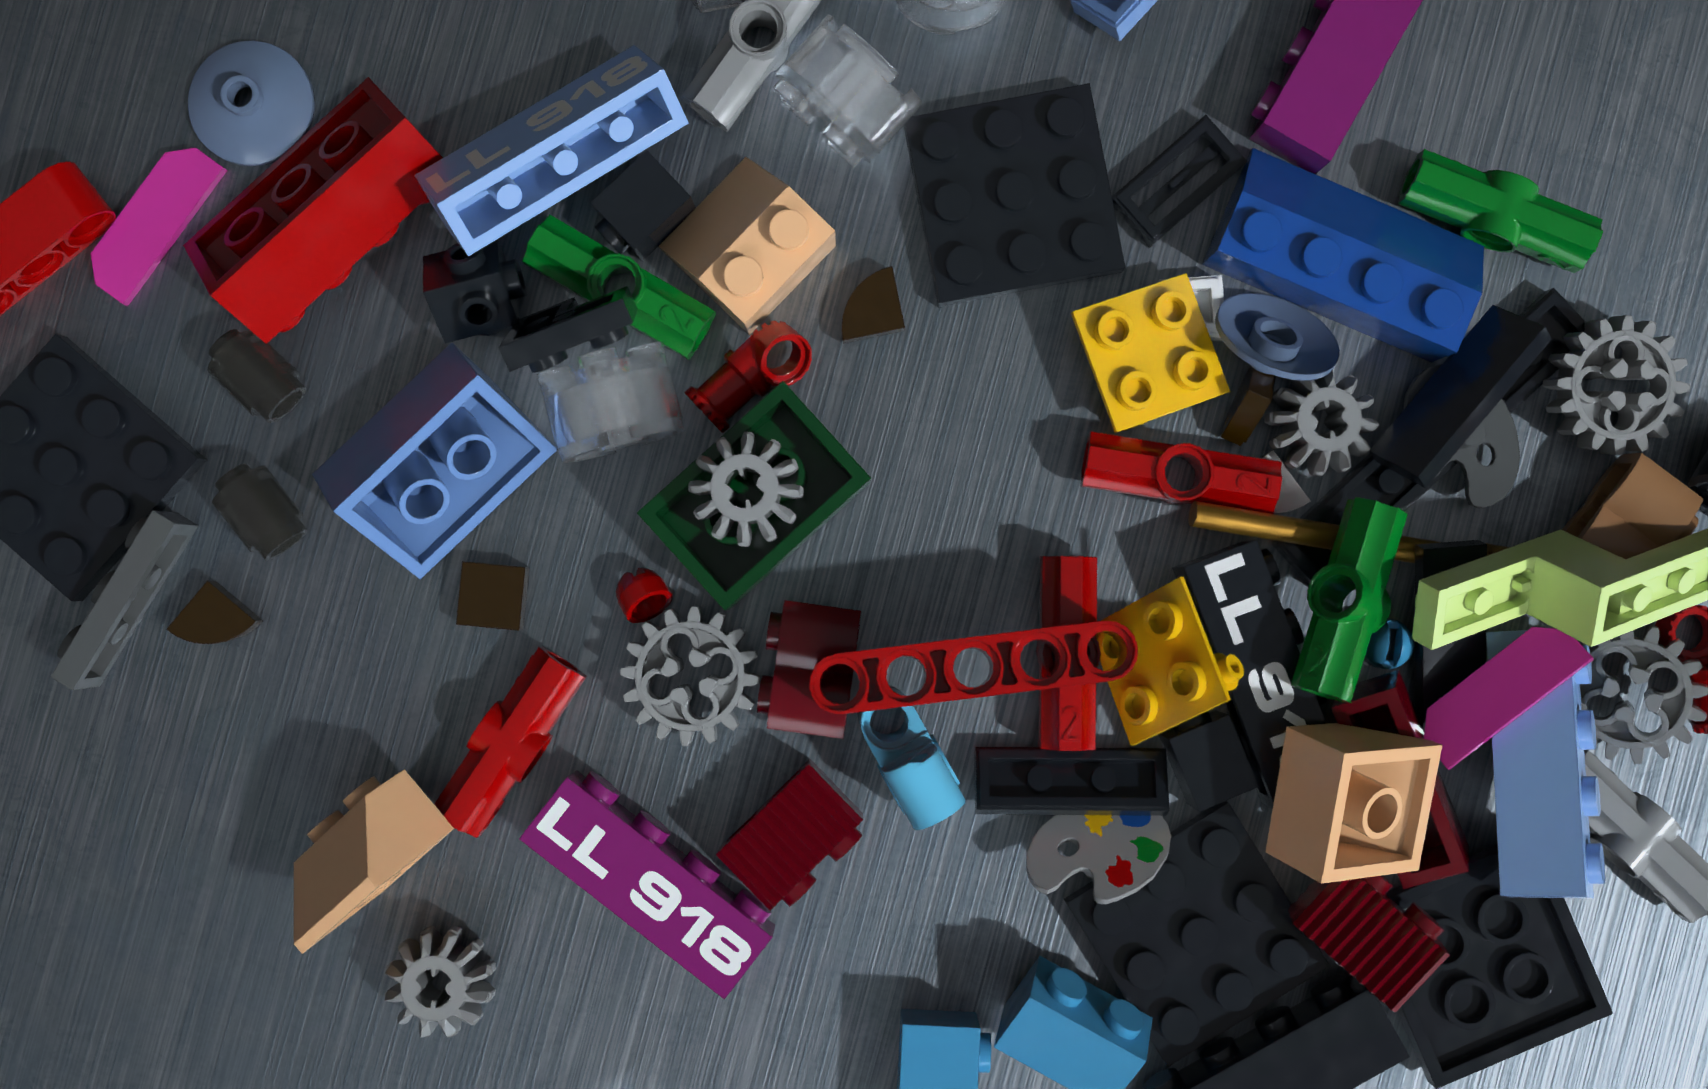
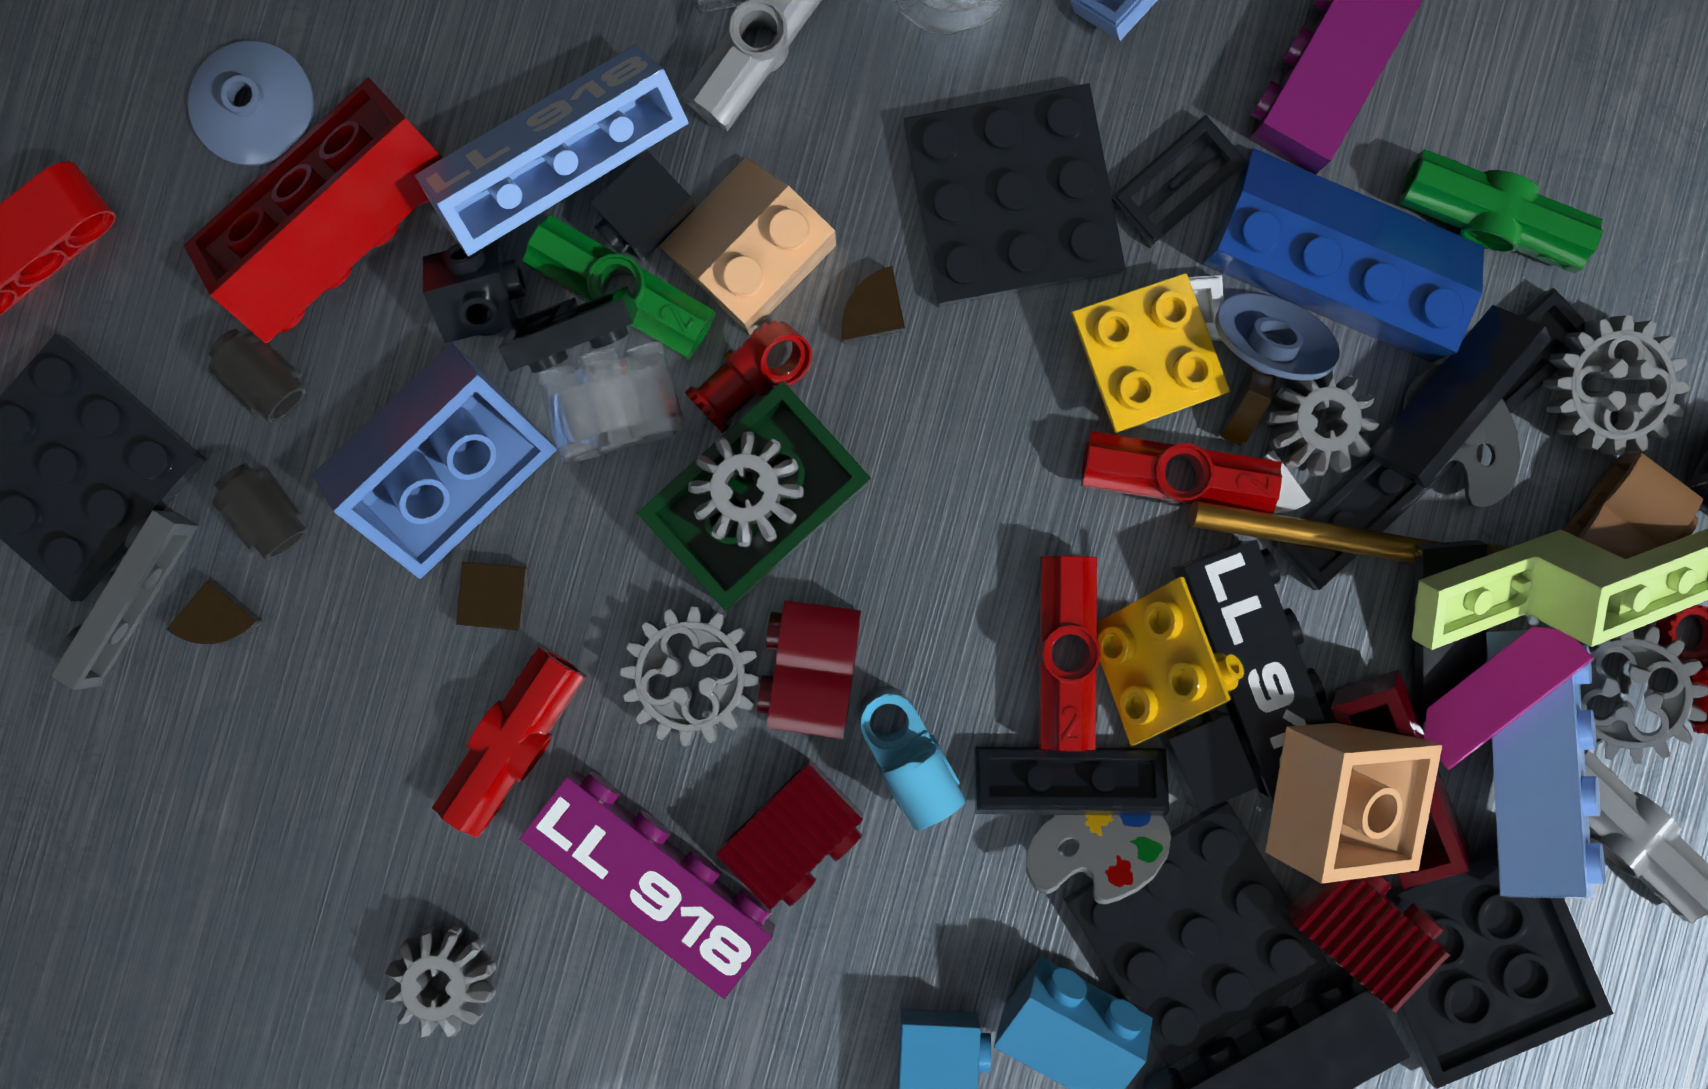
(153, 221): dark pink piece -> none
(362, 853): light nougat slope -> none
(642, 595): red hinge -> none
(847, 90): clear brick -> none
(1005, 670): red beam -> none
(1358, 561): green piece -> none
(1379, 646): dark azure hinge -> none

